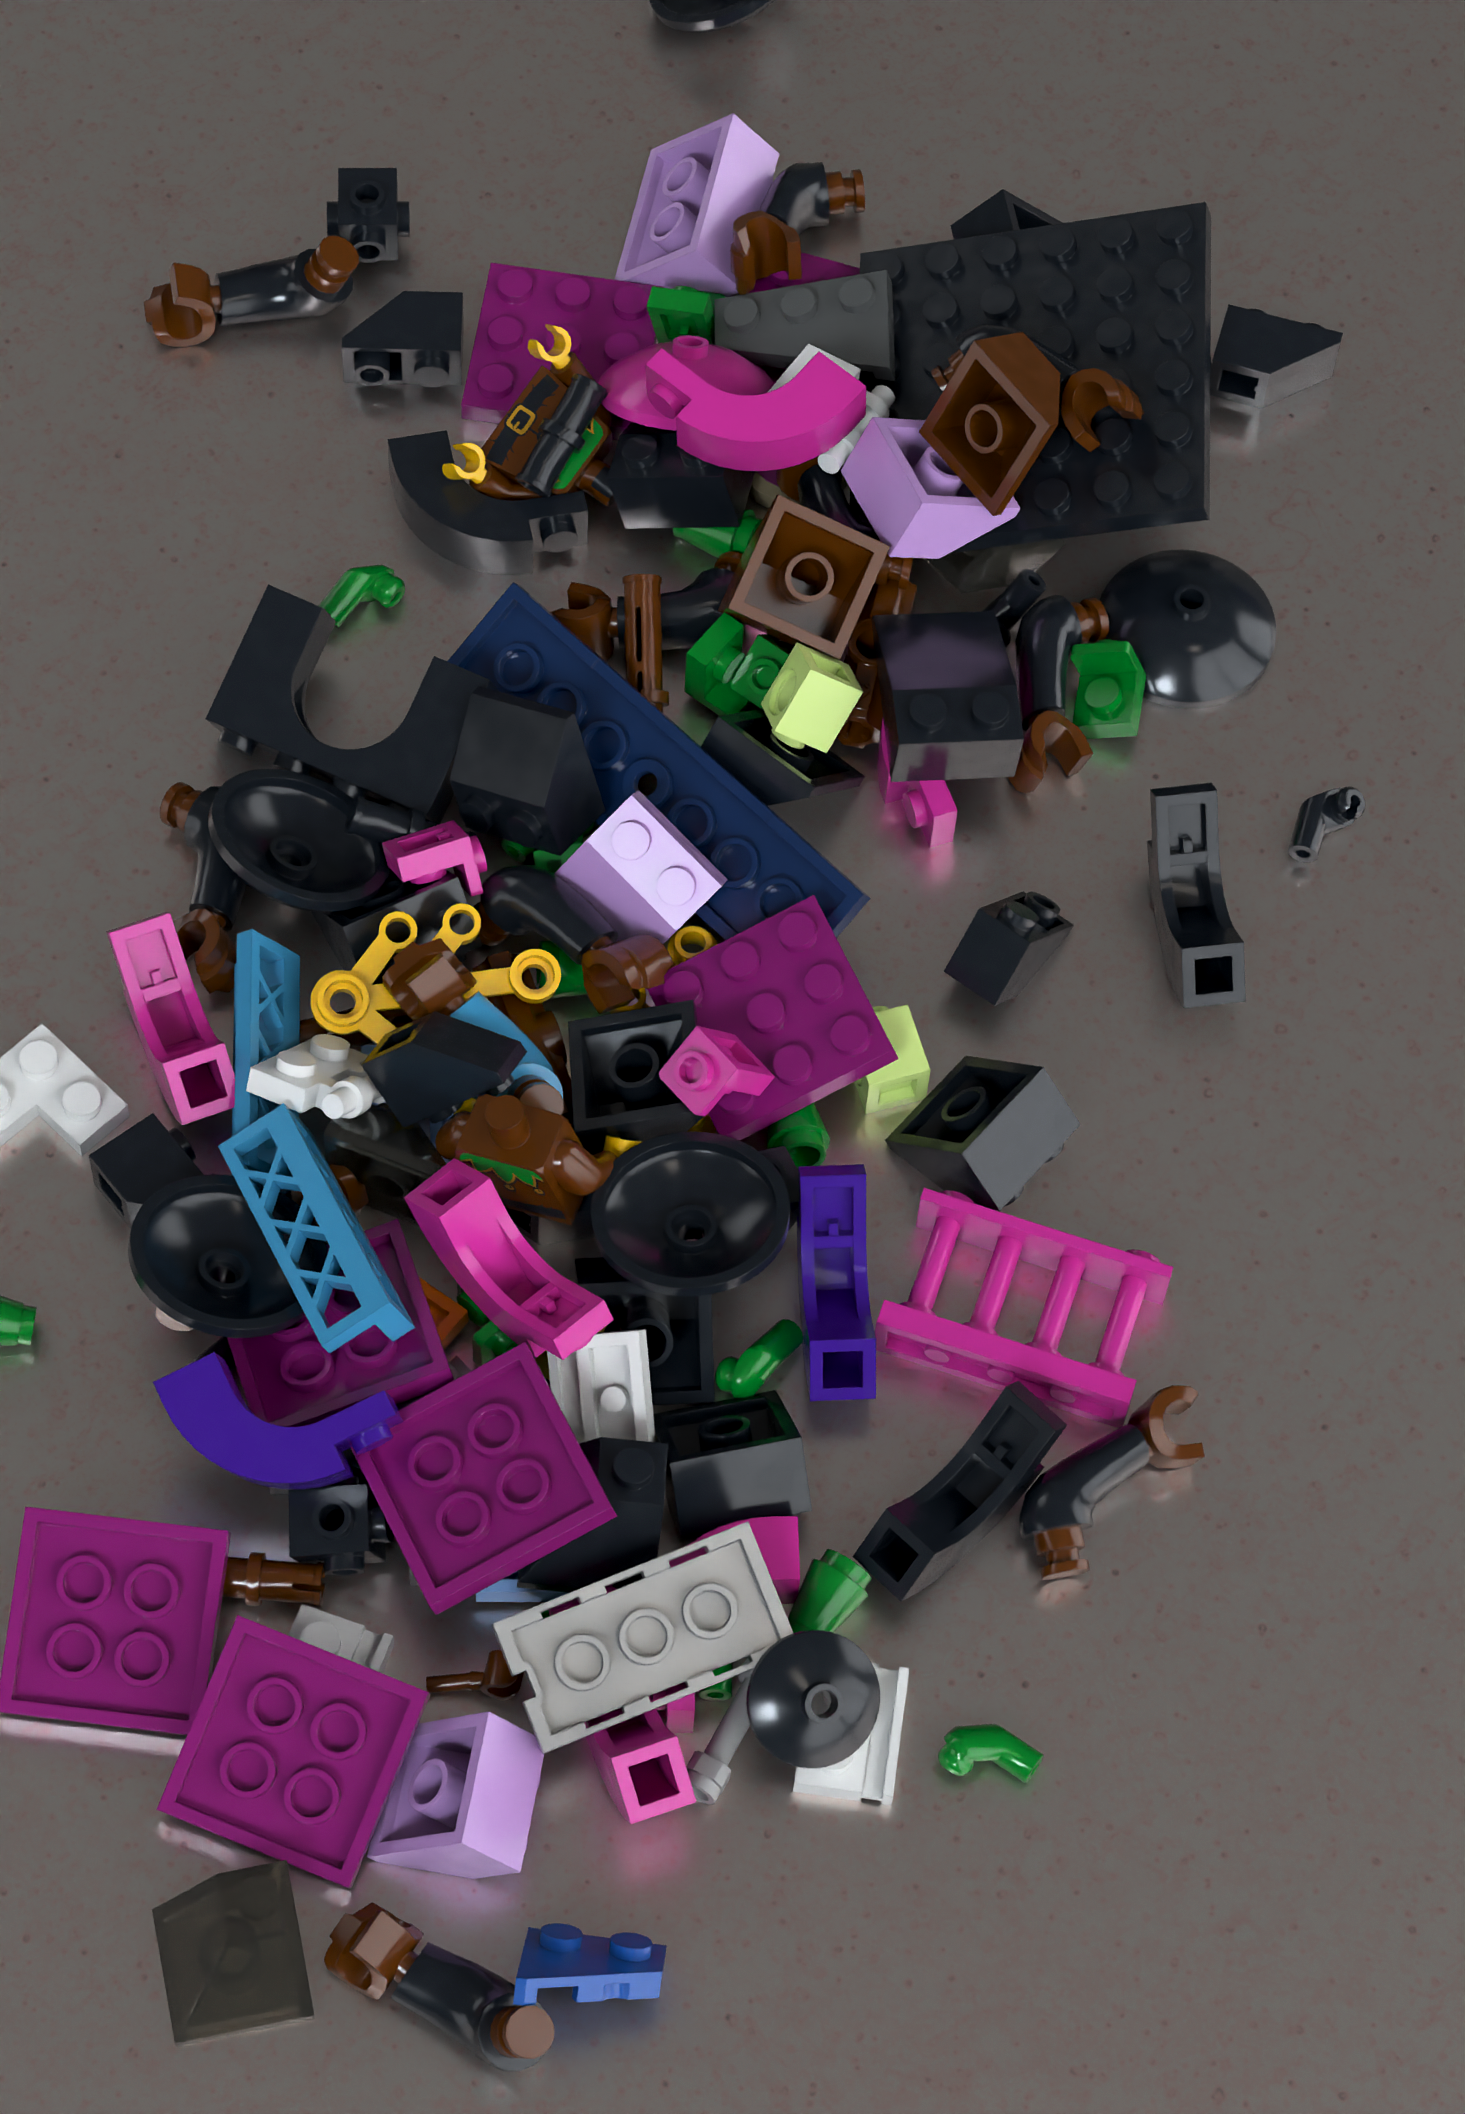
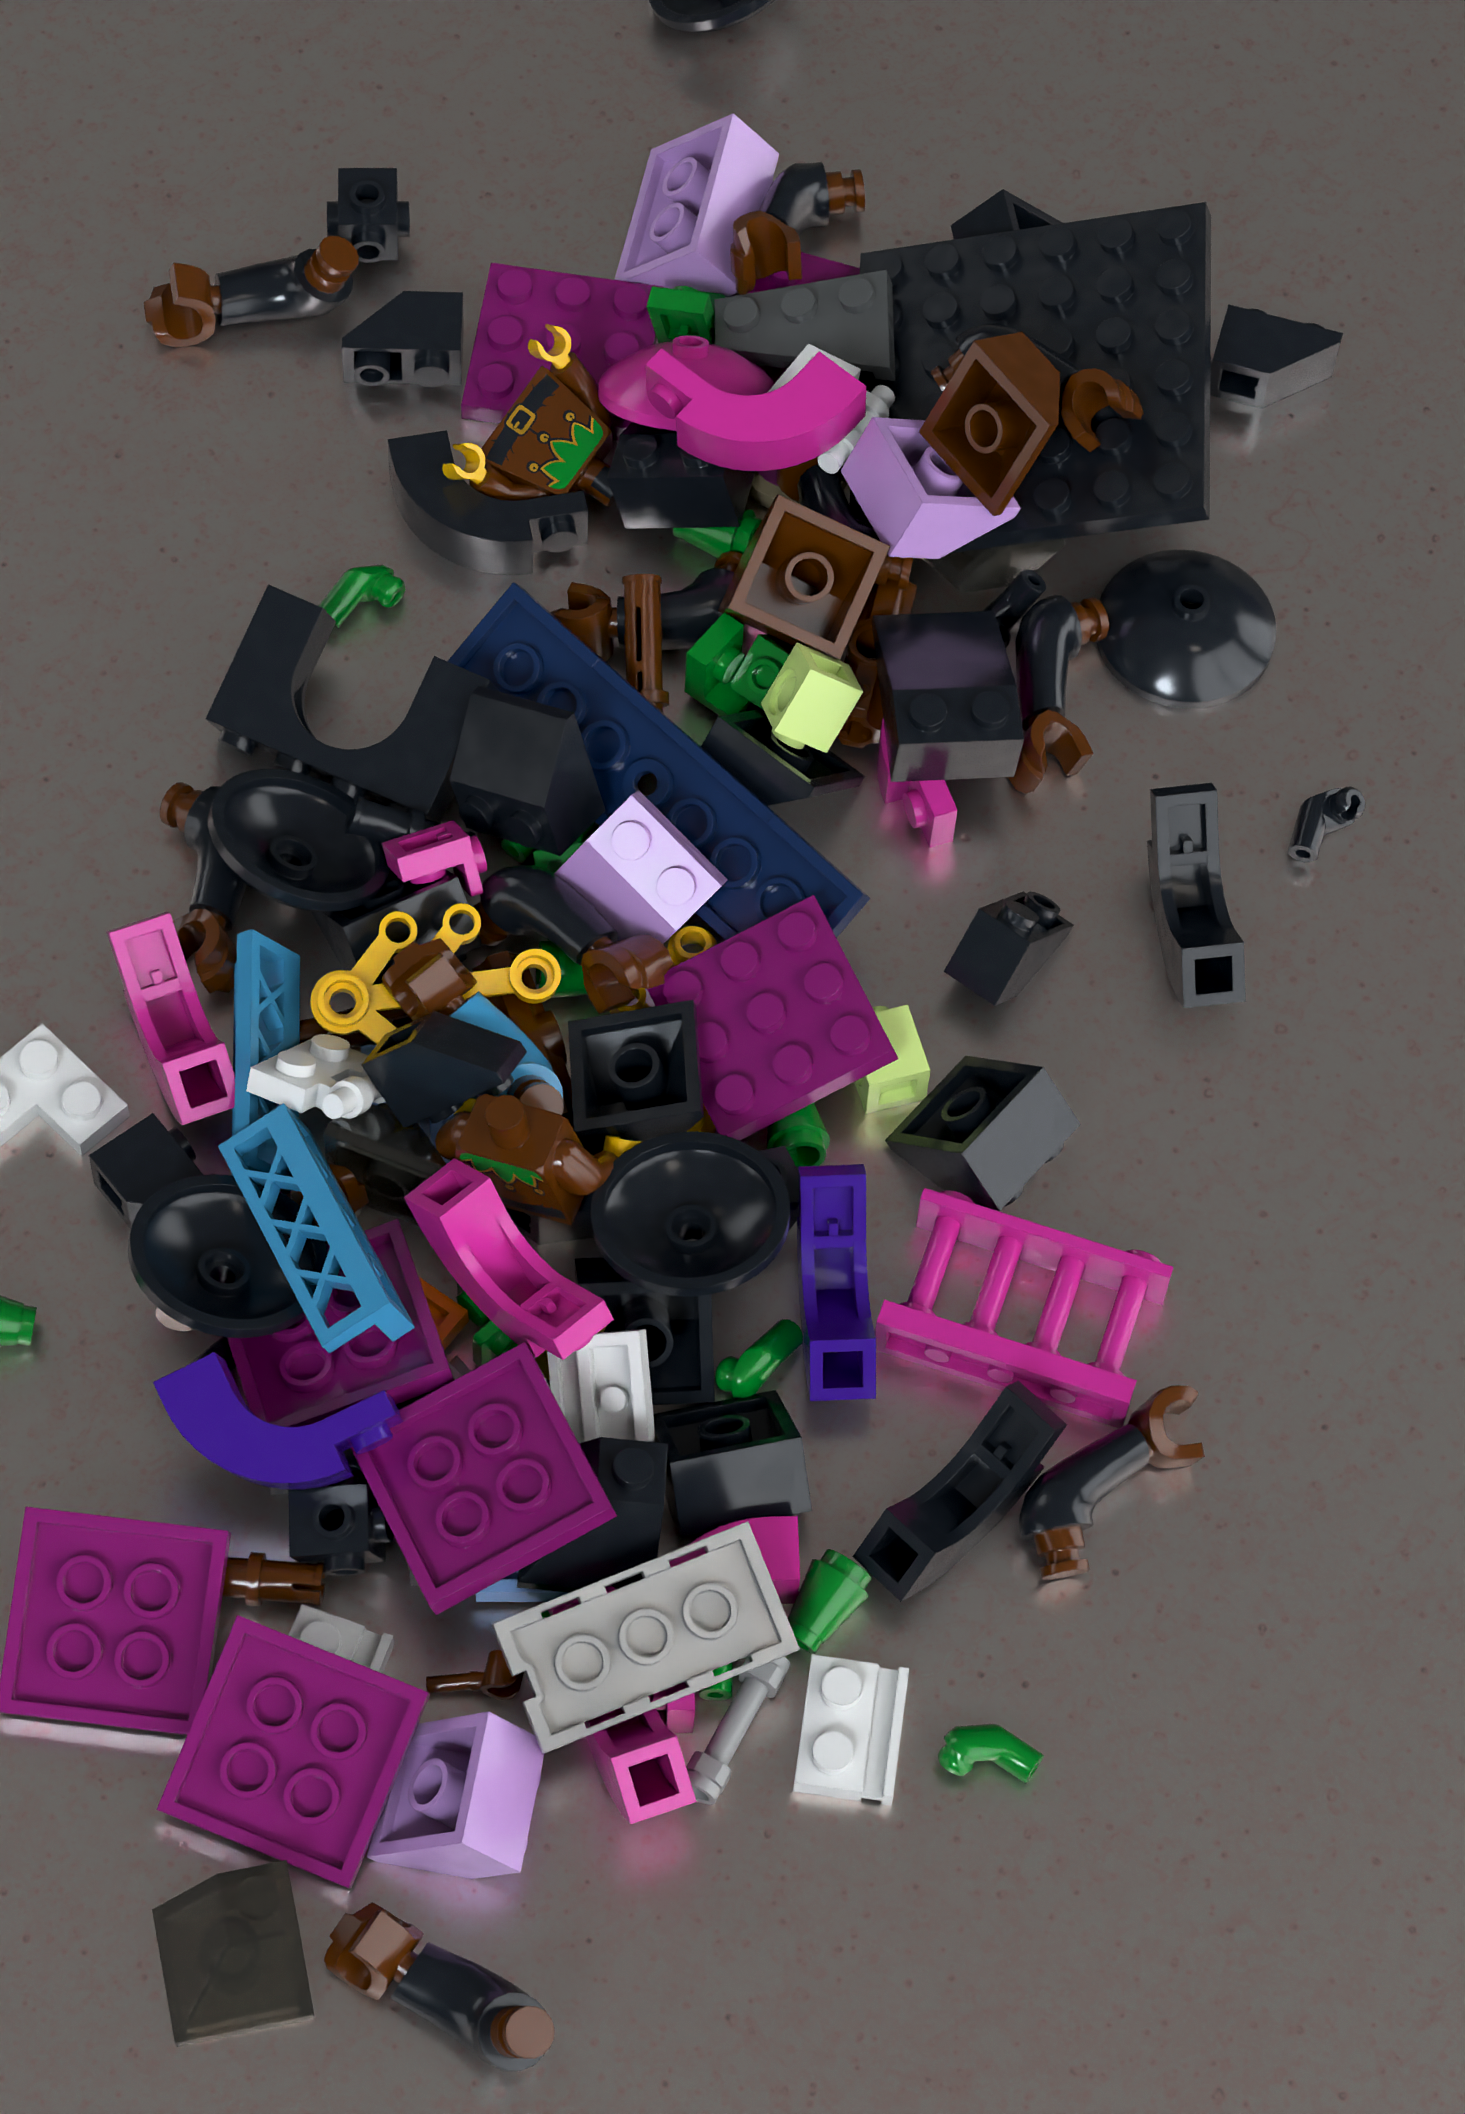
(561, 435): black pin -> none
(594, 1966): blue wing -> none
(711, 1066): dark pink bracket -> none
(783, 1693): black dish -> none
(1108, 689): green bracket -> none

